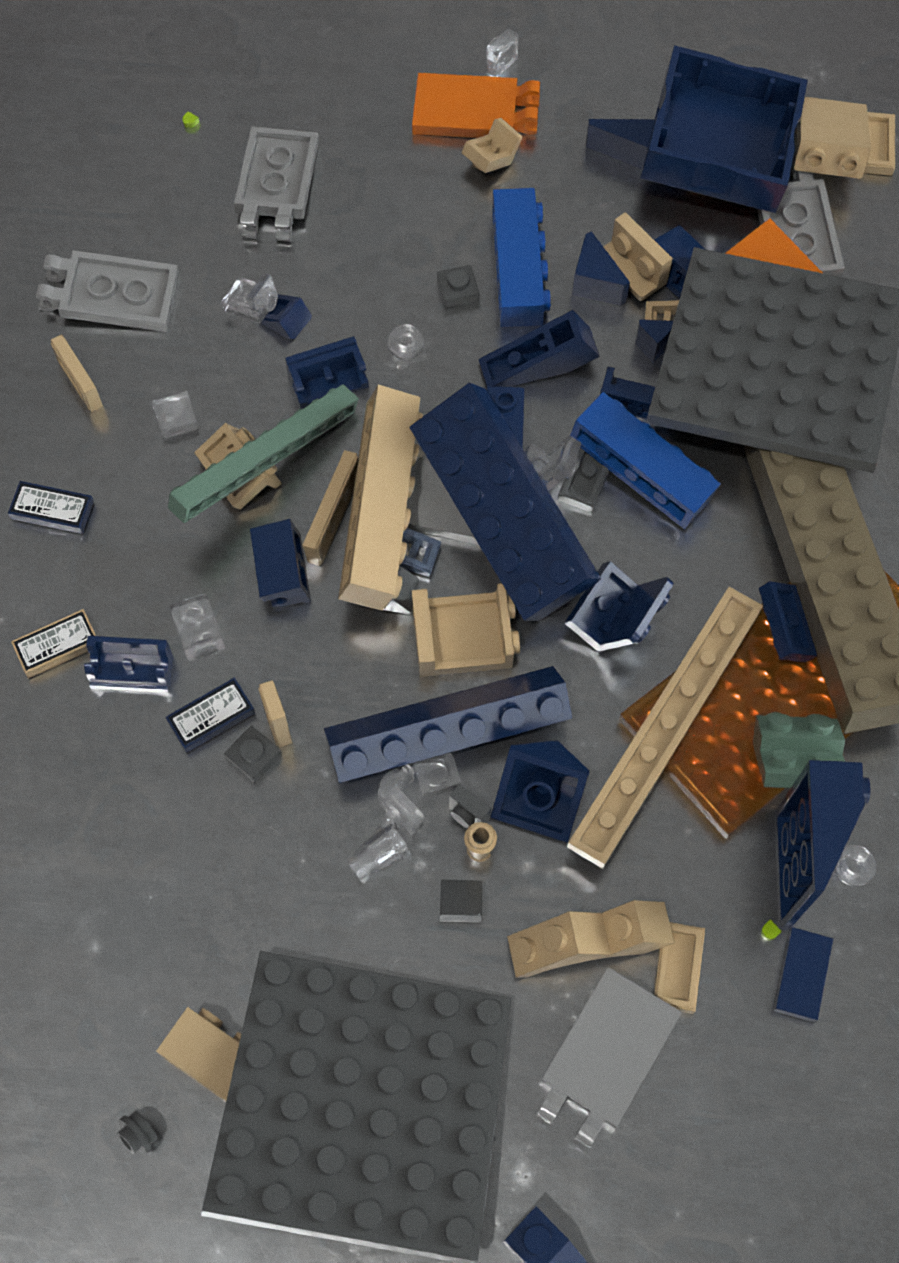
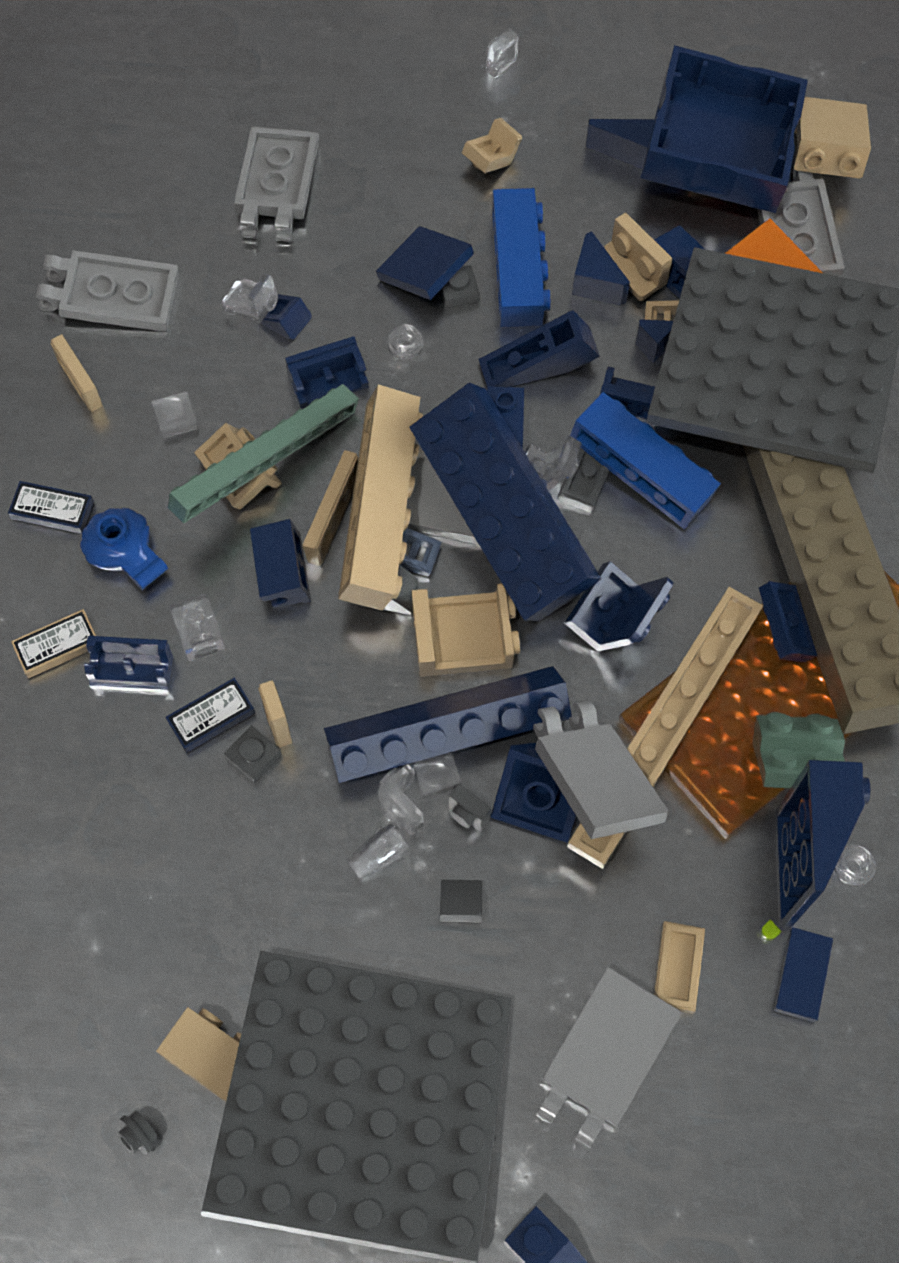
(121, 543): none -> blue animal
(190, 120): lime piece -> none
(425, 262): none -> dark blue tile
(470, 104): orange tile -> none
(480, 832): tan pin -> none
(589, 936): tan arch -> none
(597, 773): none -> light grey tile
(882, 139): tan tile -> none

